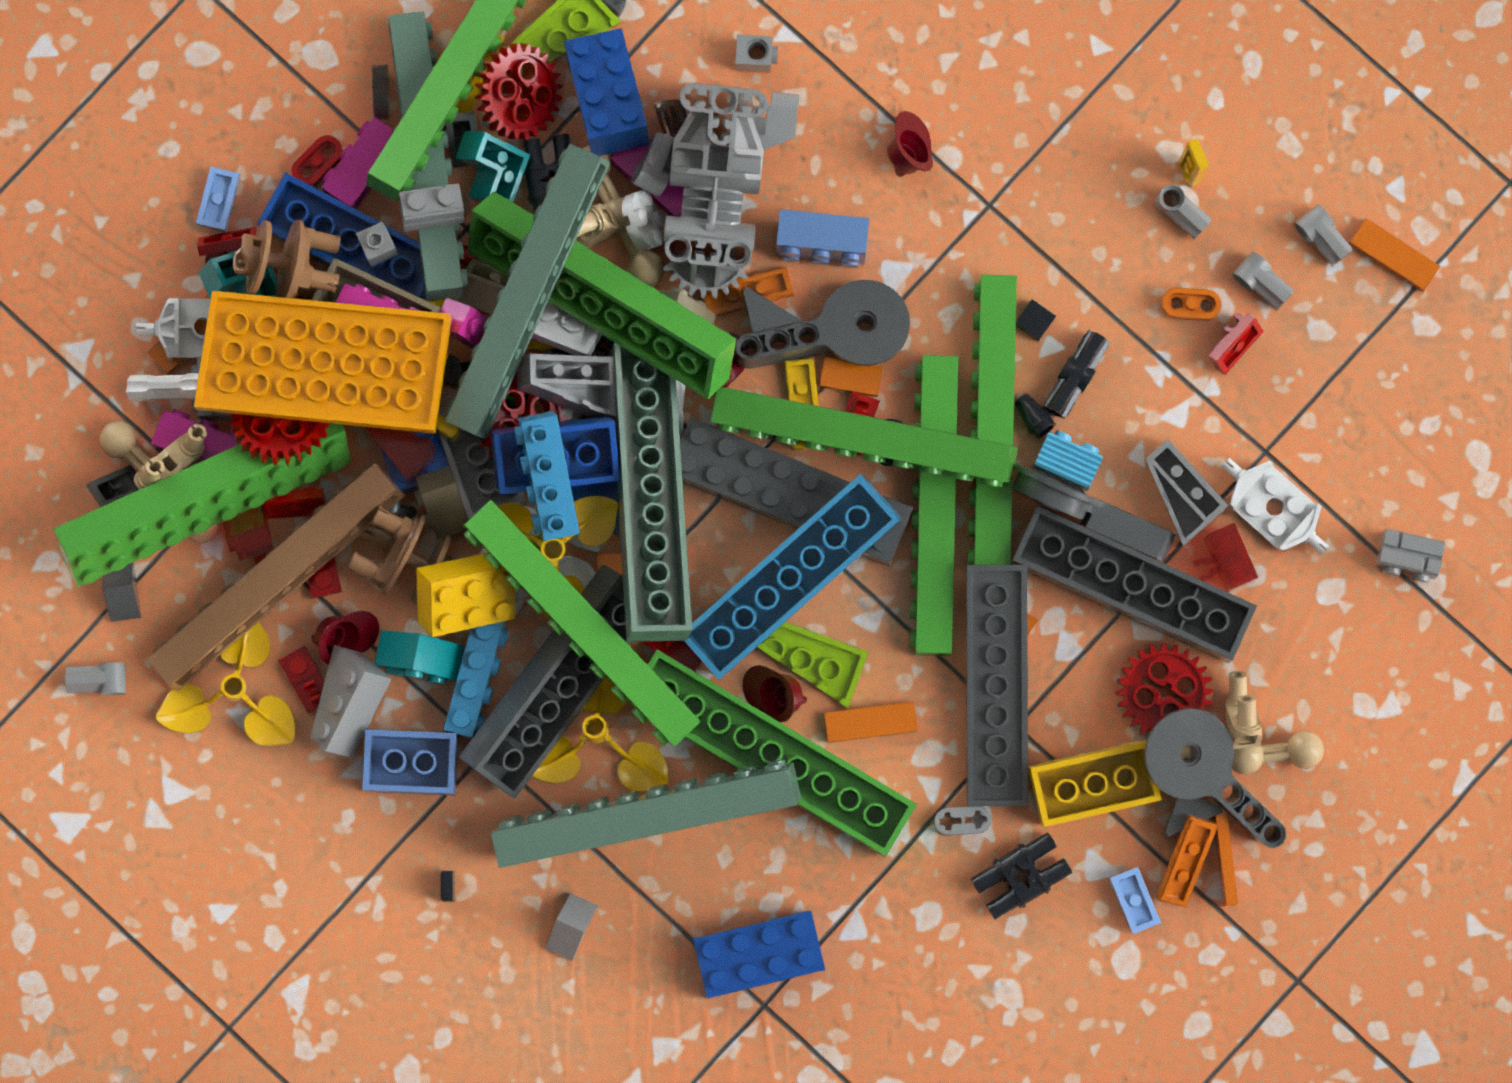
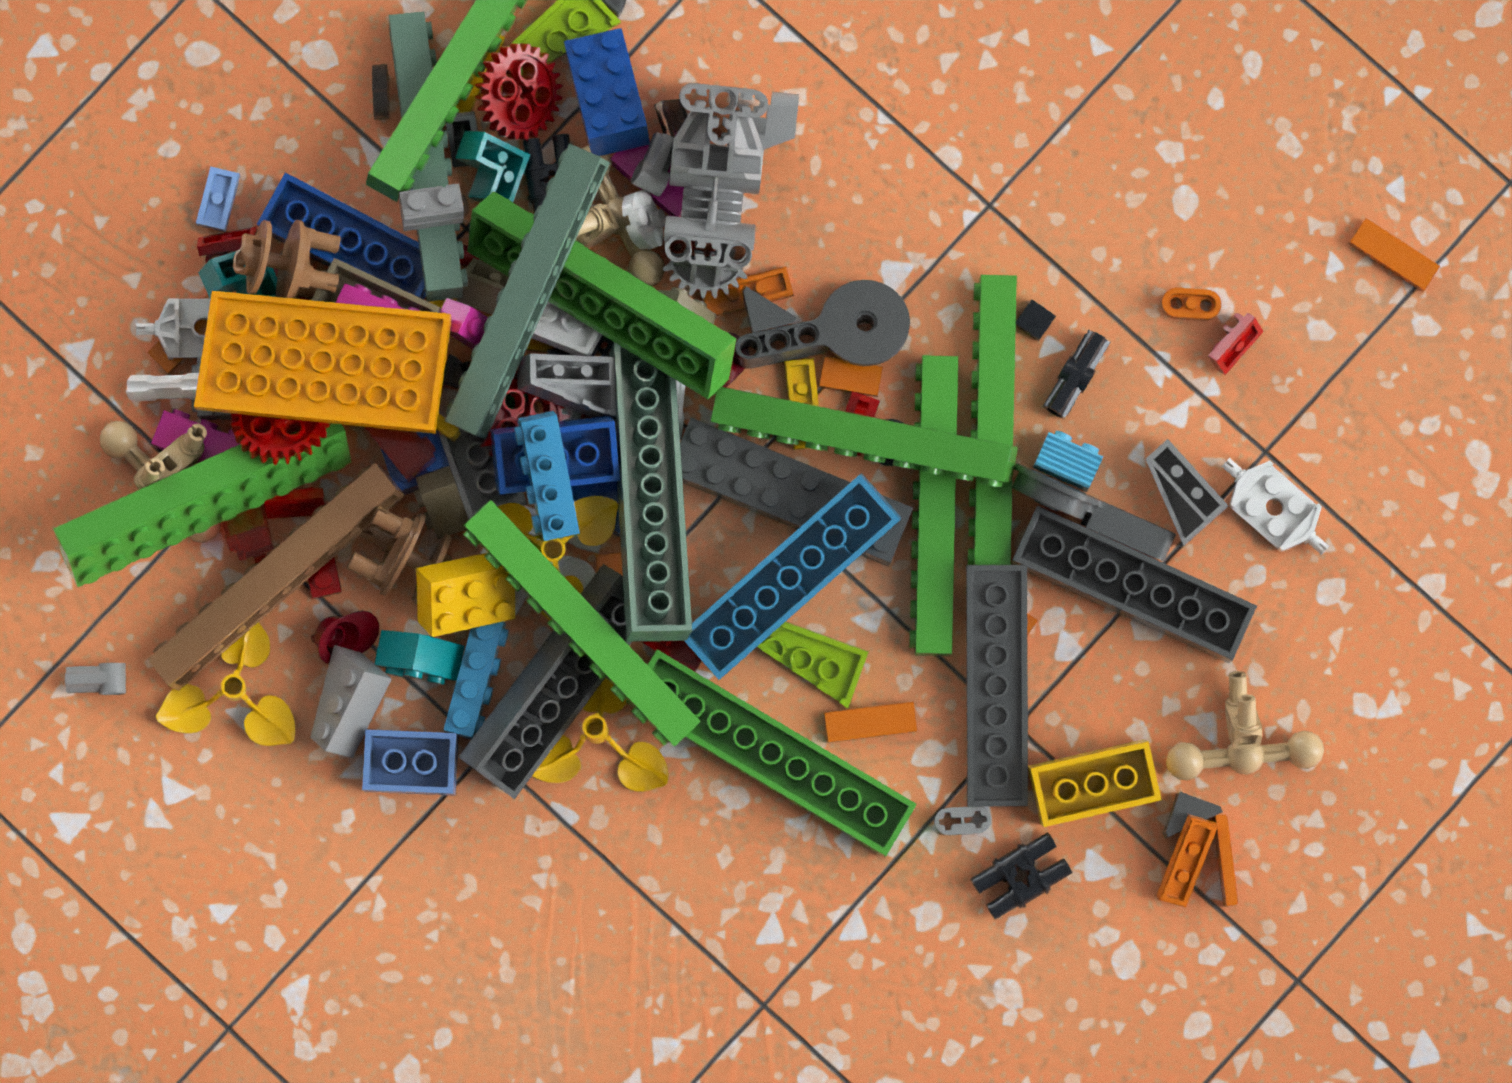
(113, 486): dark grey slope -> none
(122, 594): dark grey slope -> none
(304, 677): red plate -> none
(316, 161): red plate -> none
(349, 178): dark pink brick -> none
(377, 244): light grey brick -> none
(403, 510): dark grey tile -> none
(448, 886): black tile -> none
(571, 926): light grey slope -> none
(647, 814): sand green brick -> none
(746, 43): light grey brick -> none
(759, 954): blue brick -> none
(773, 692): dark red piece -> none
(822, 238): medium blue brick -> none
(911, 145): dark red piece -> none
(1034, 416): black cone -> none
(1135, 900): light blue plate -> none
(1177, 668): red gear -> none
(1185, 214): light grey piece -> none
(1193, 163): yellow tile -> none
(1206, 771): dark grey beam -> none
(1229, 558): clear red brick -> none
(1257, 276): light grey piece -> none
(1319, 229): light grey piece -> none
(1410, 555): light grey brick -> none

